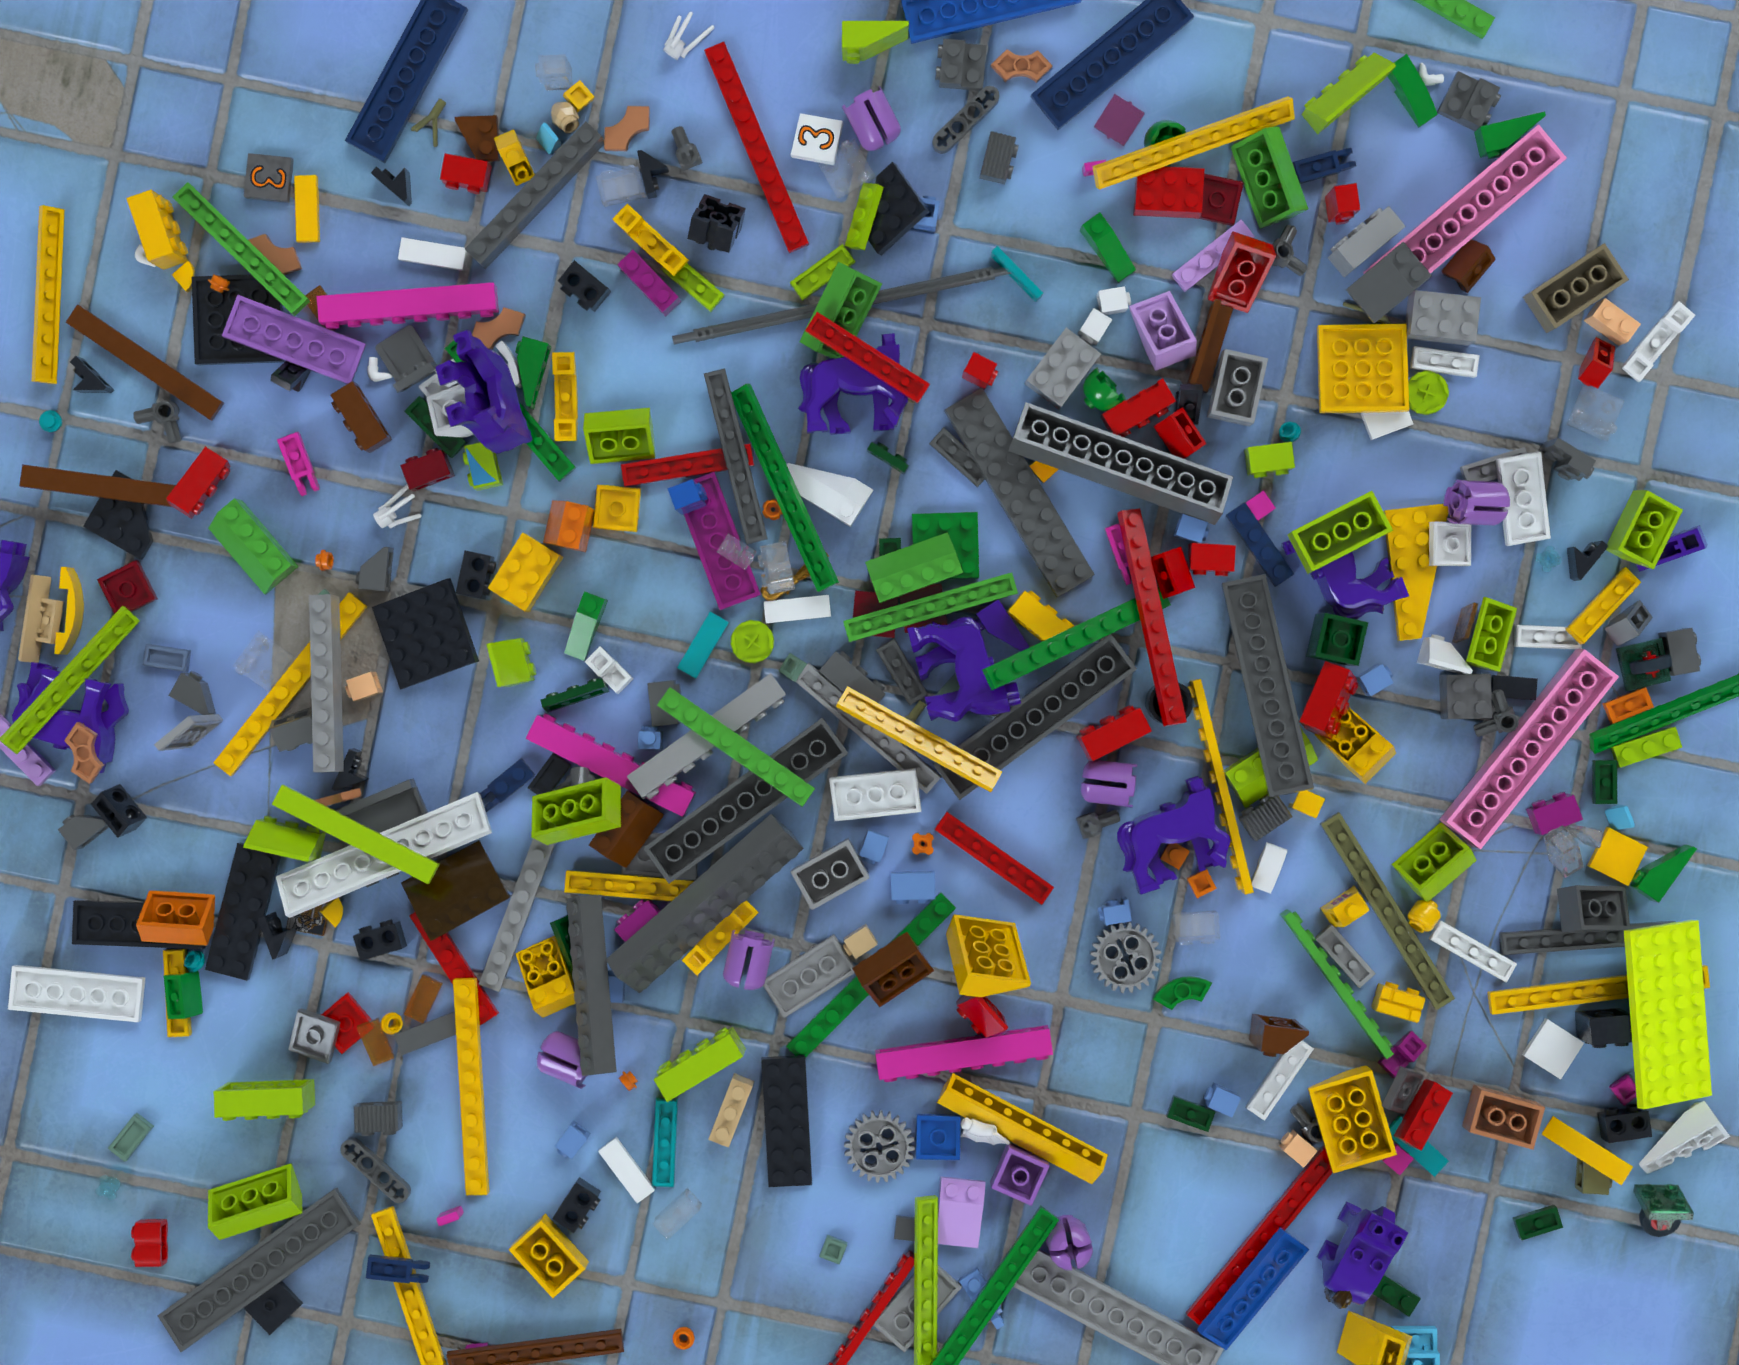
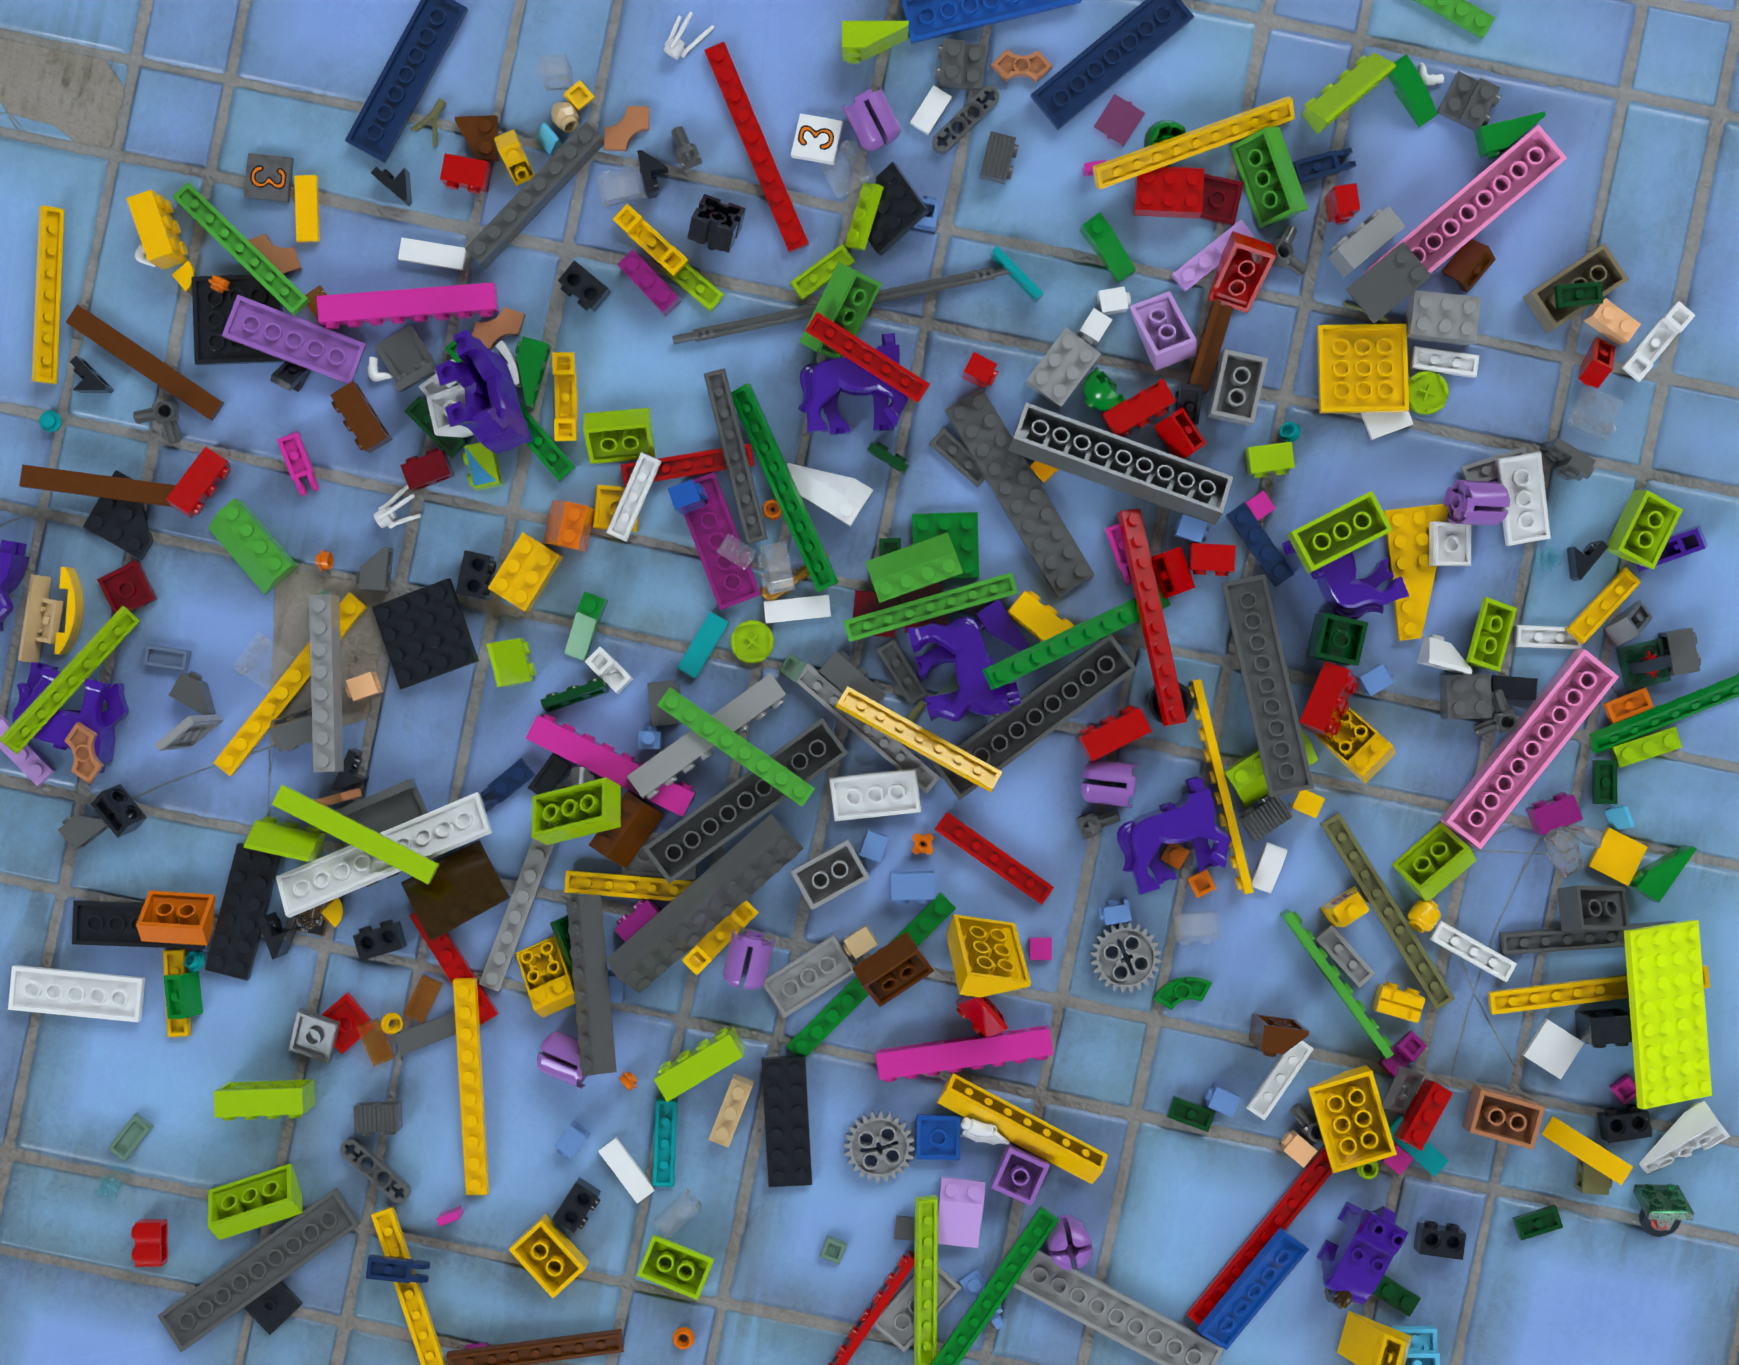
(634, 496): none -> white tile
(675, 1267): none -> lime slope
(930, 110): none -> white tile
(1040, 948): none -> dark pink tile
(1372, 1173): none -> lime plate
(1438, 1245): none -> black brick
(1465, 622): piece -> none
(1578, 294): none -> dark green plate

